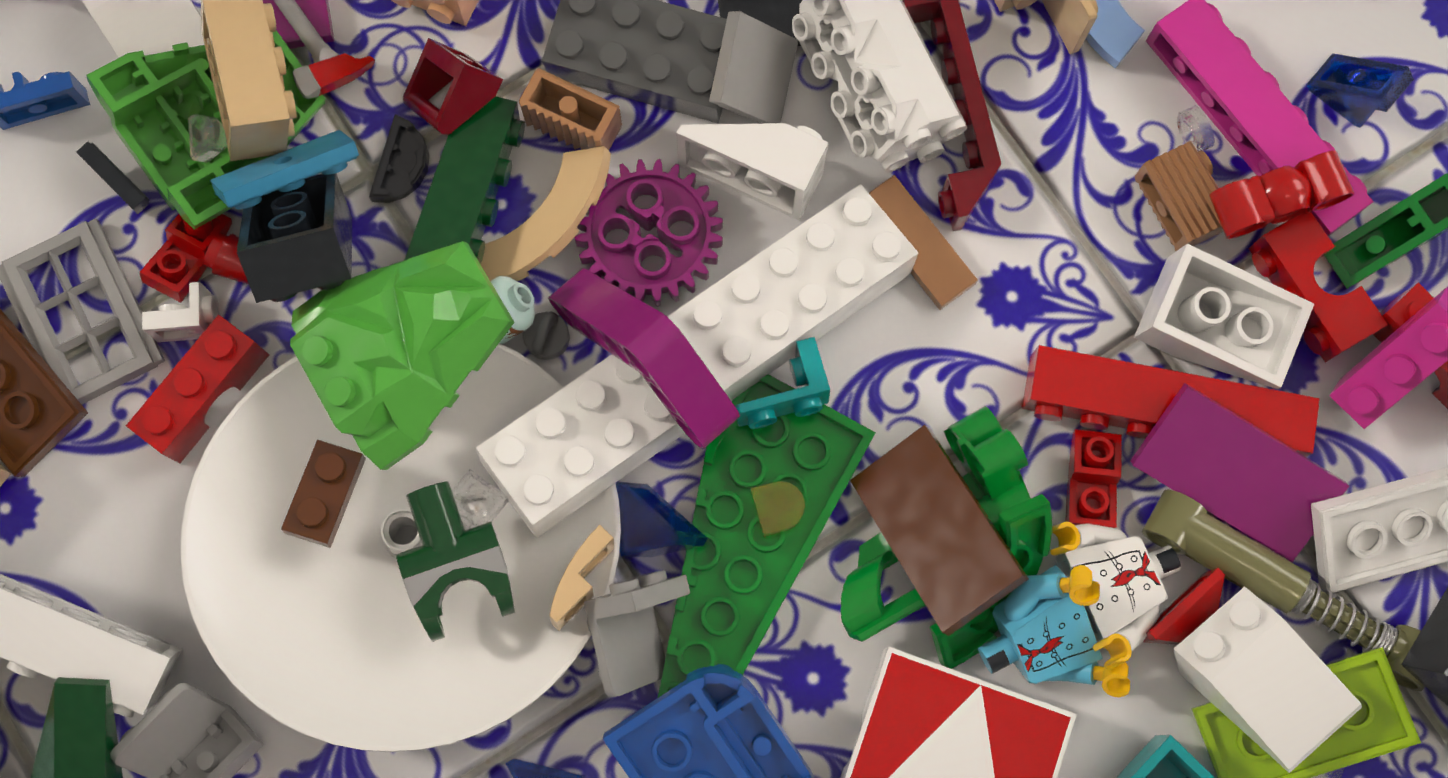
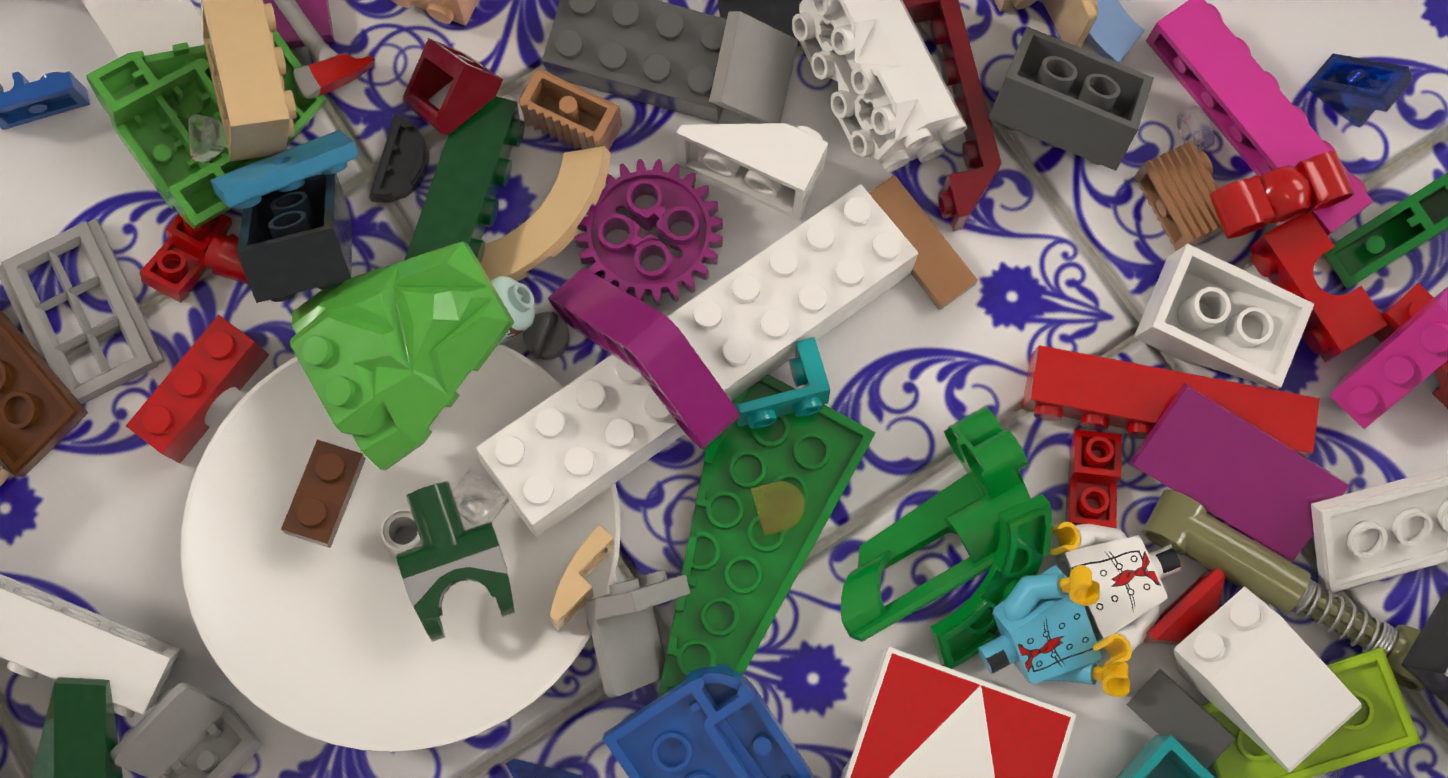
(113, 176): black tile -> none
(178, 321): white bracket -> none
(651, 524): clear blue slope -> none
(938, 530): reddish brown tile -> none
(1072, 99): none -> dark grey brick
(1176, 713): none -> dark grey tile

